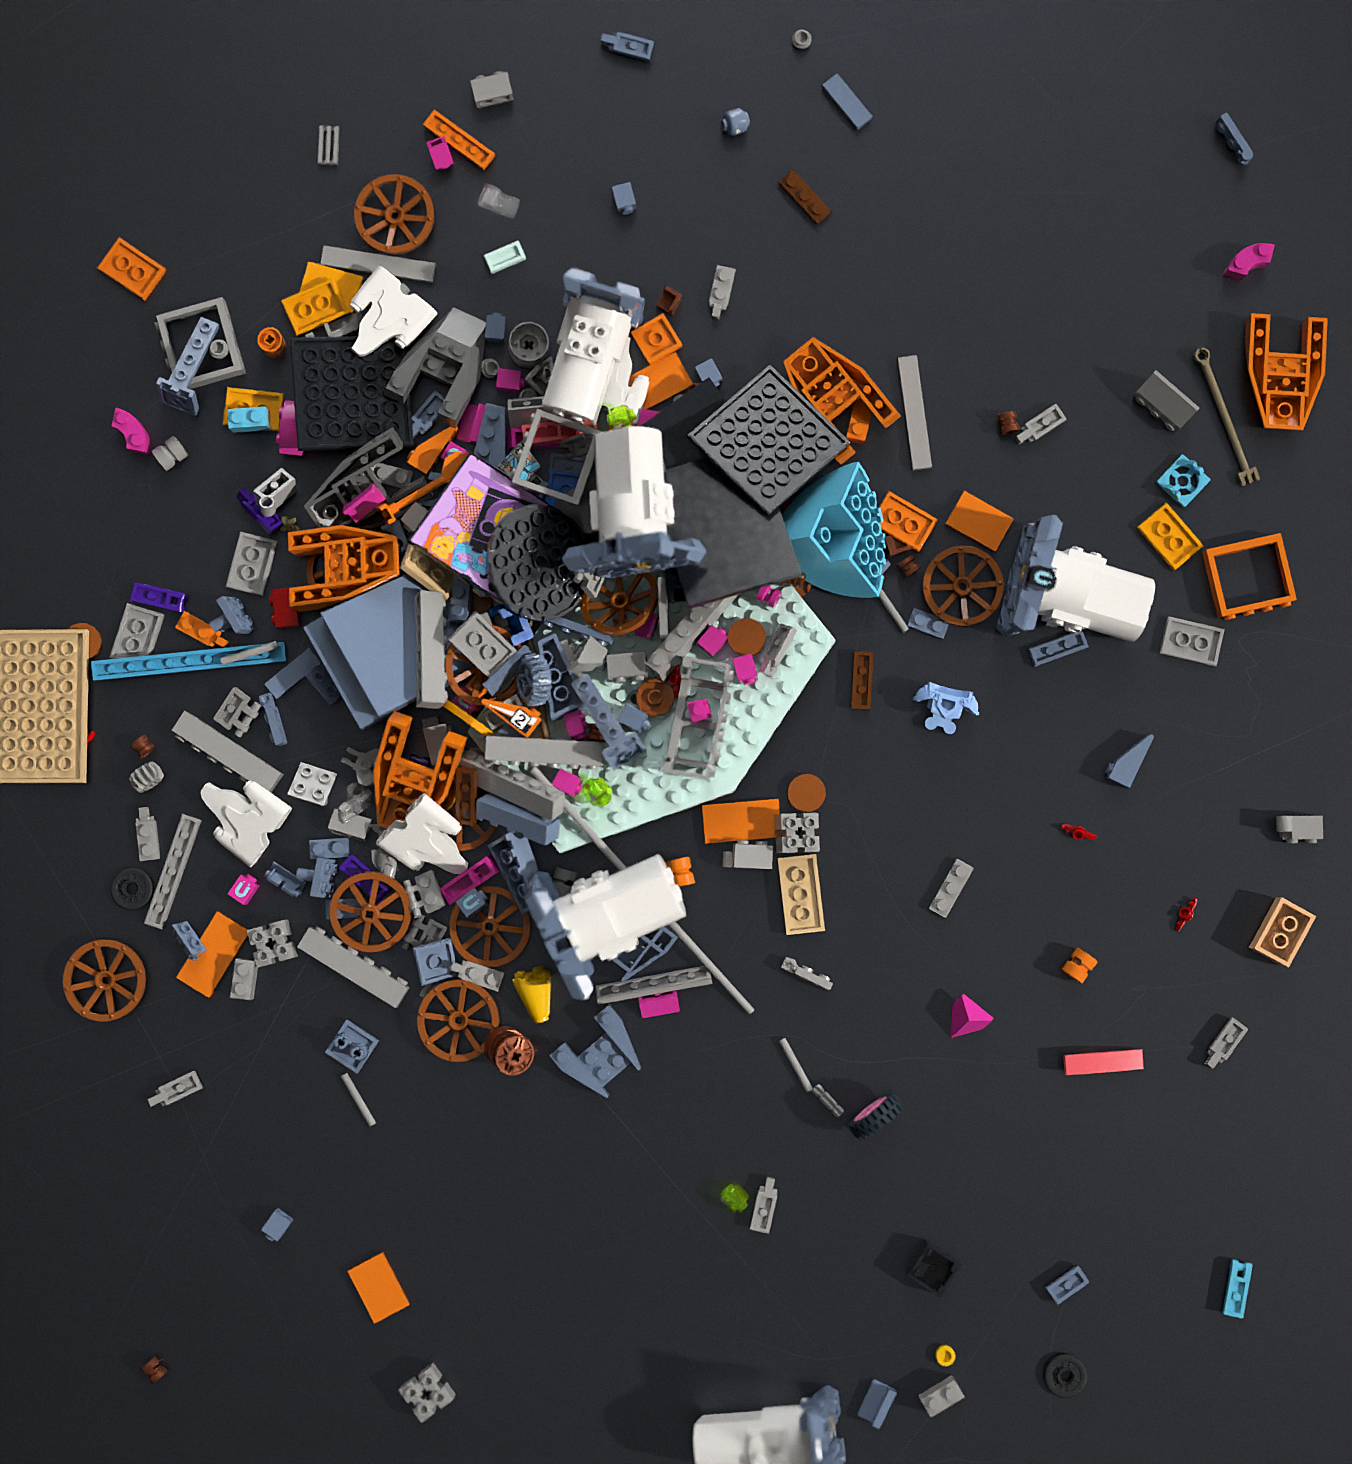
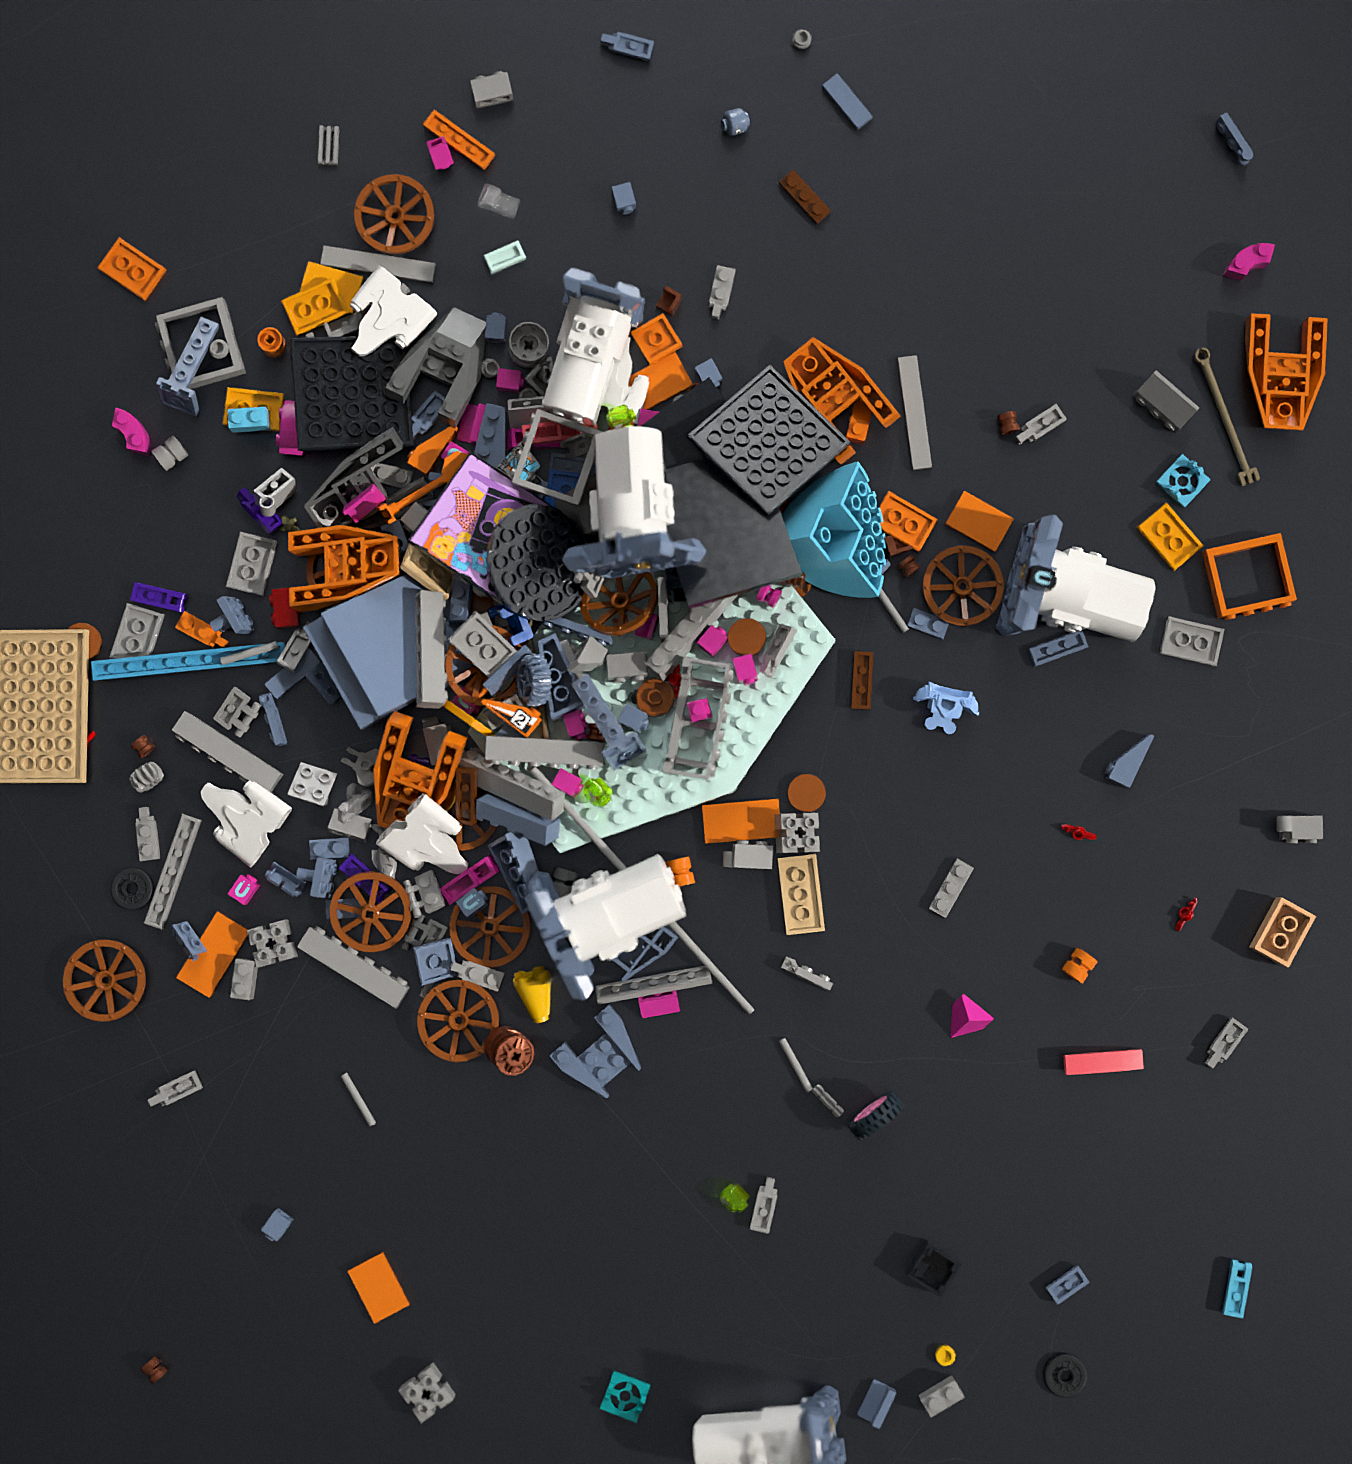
(295, 649): none -> light grey hinge
(352, 1046): sand blue plate -> none
(633, 1414): none -> teal piece

